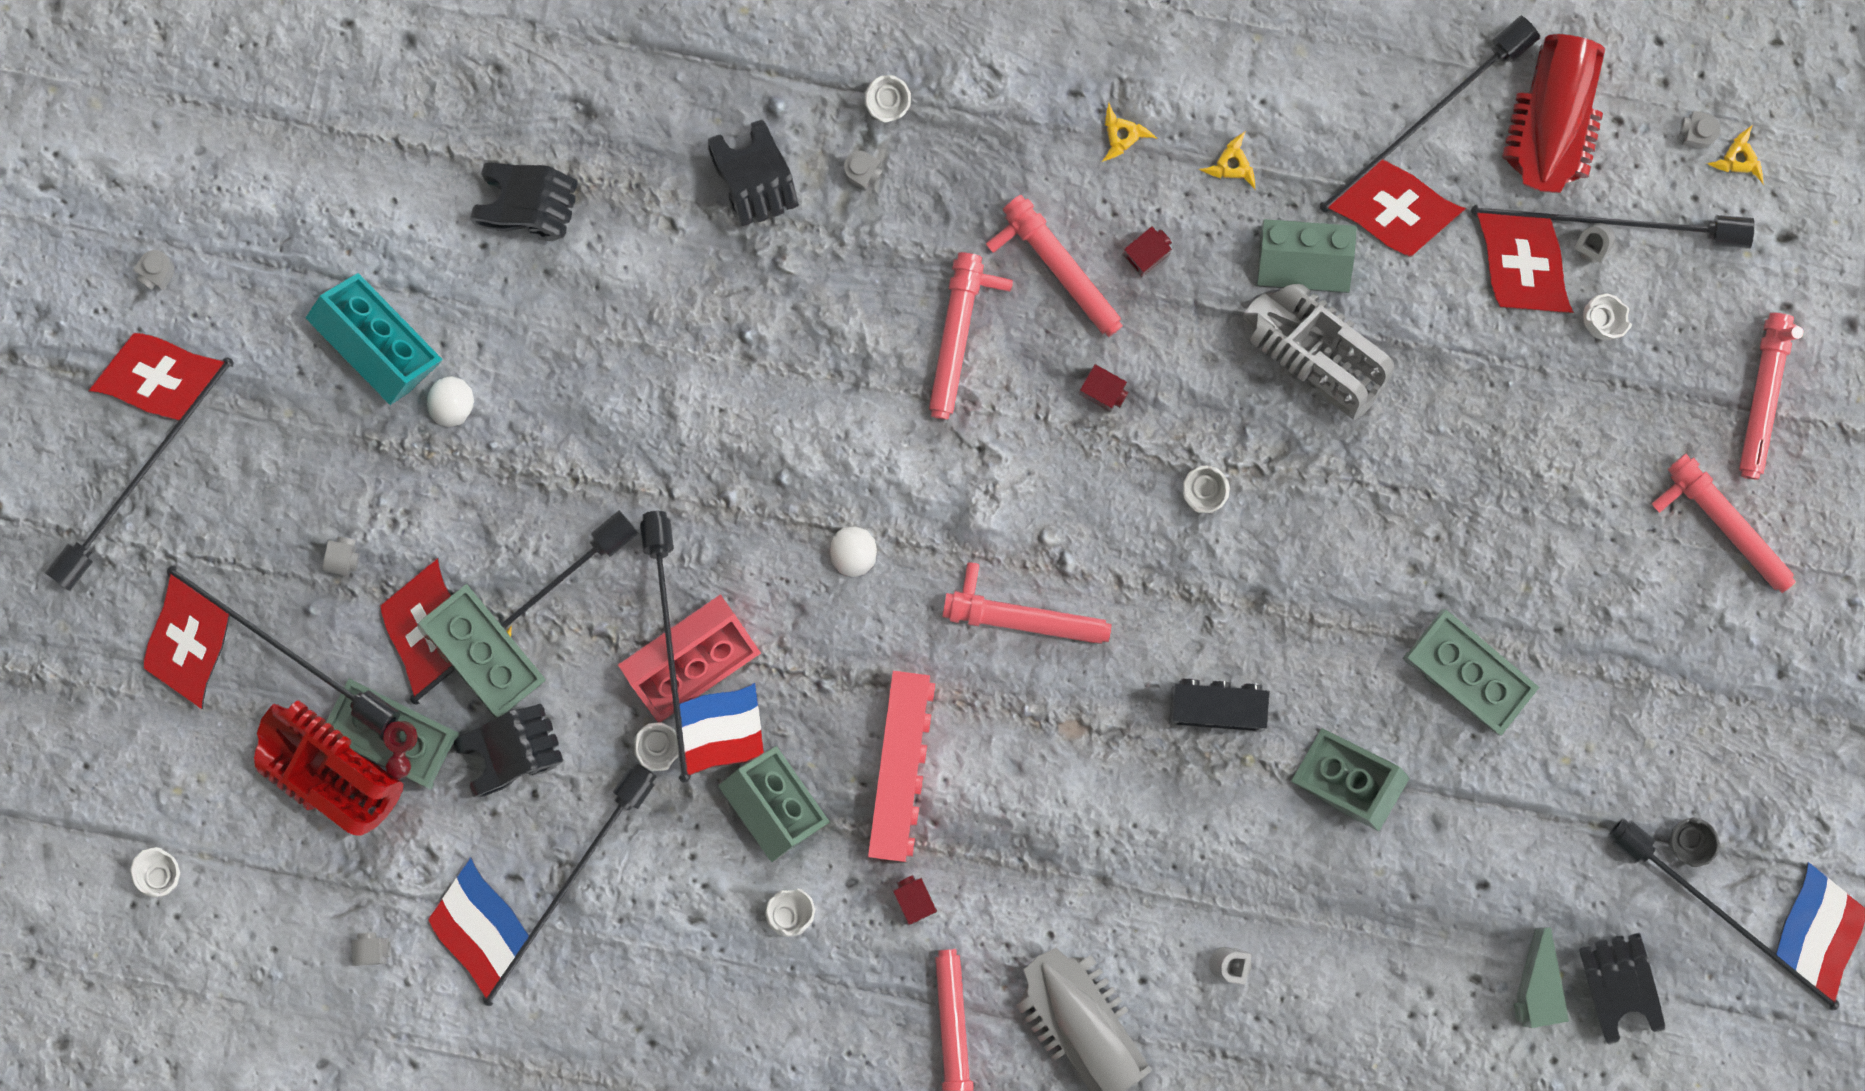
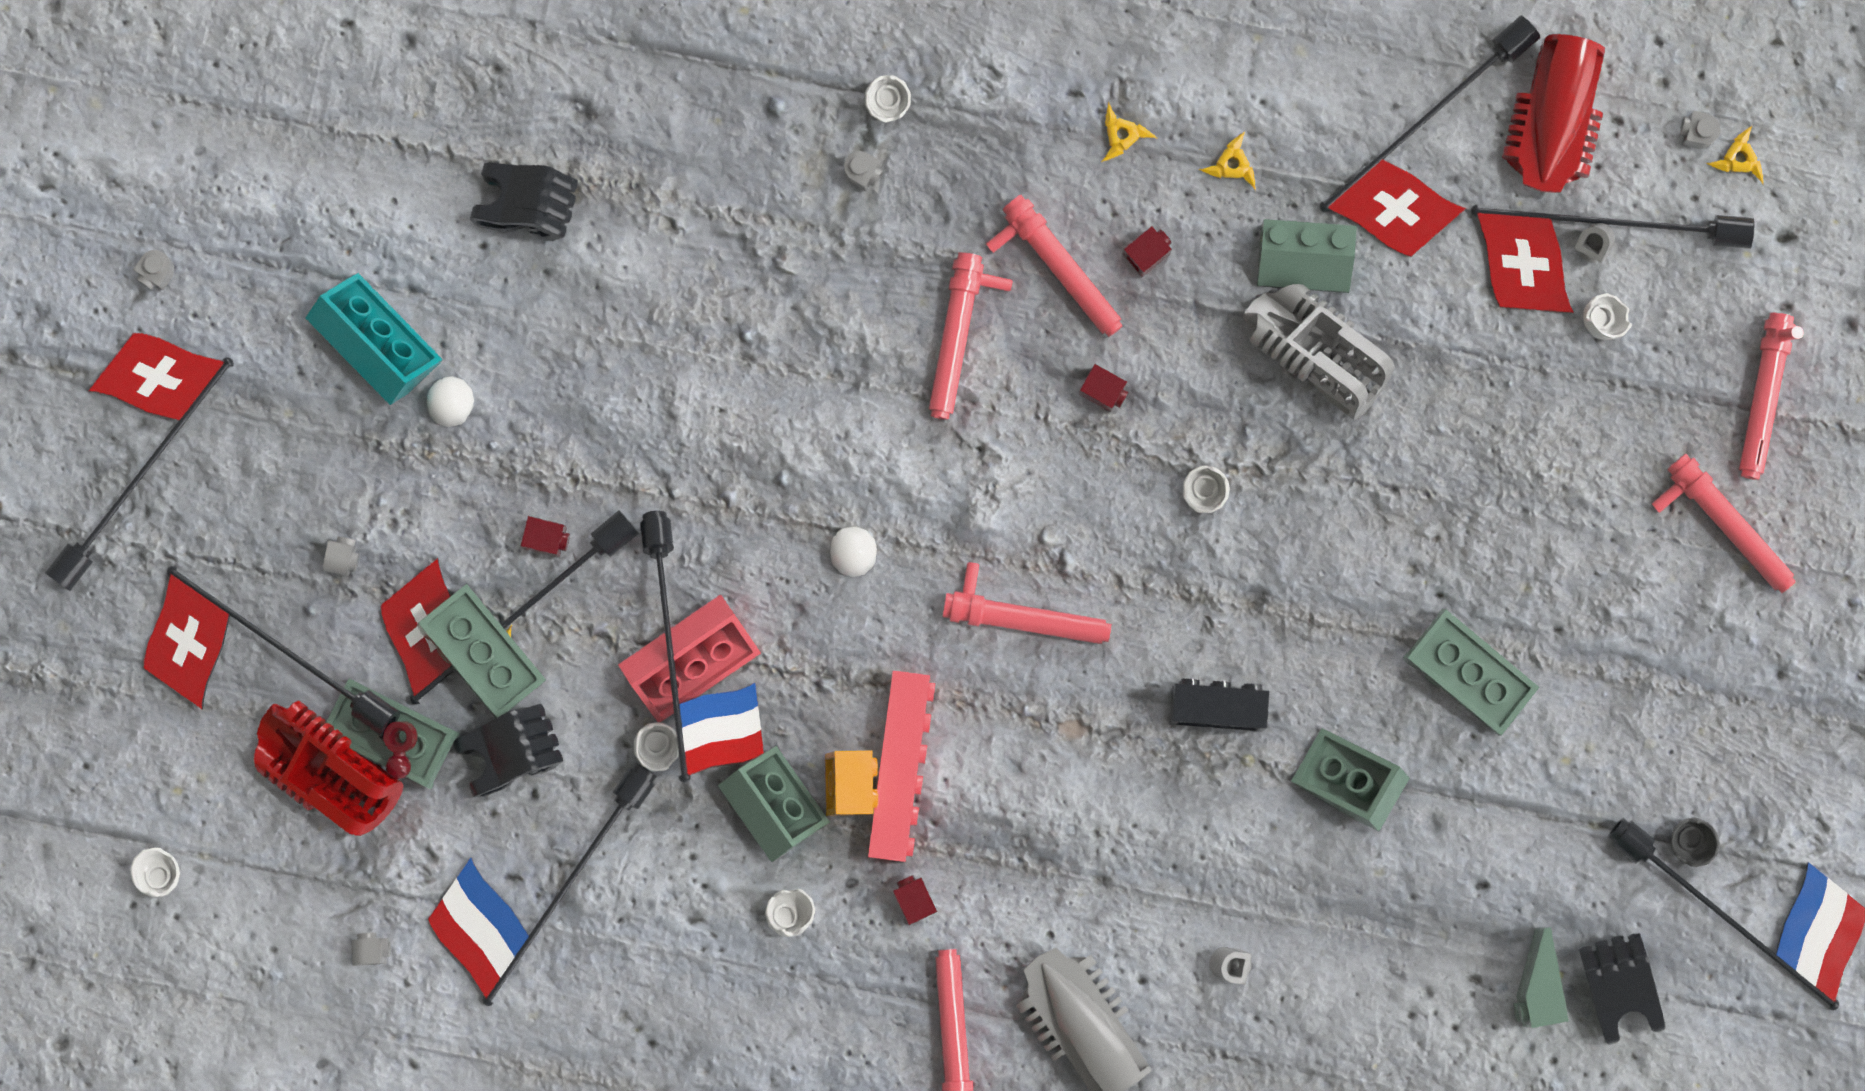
(545, 537): none -> dark red brick
(755, 176): black piece -> none
(850, 783): none -> light orange slope

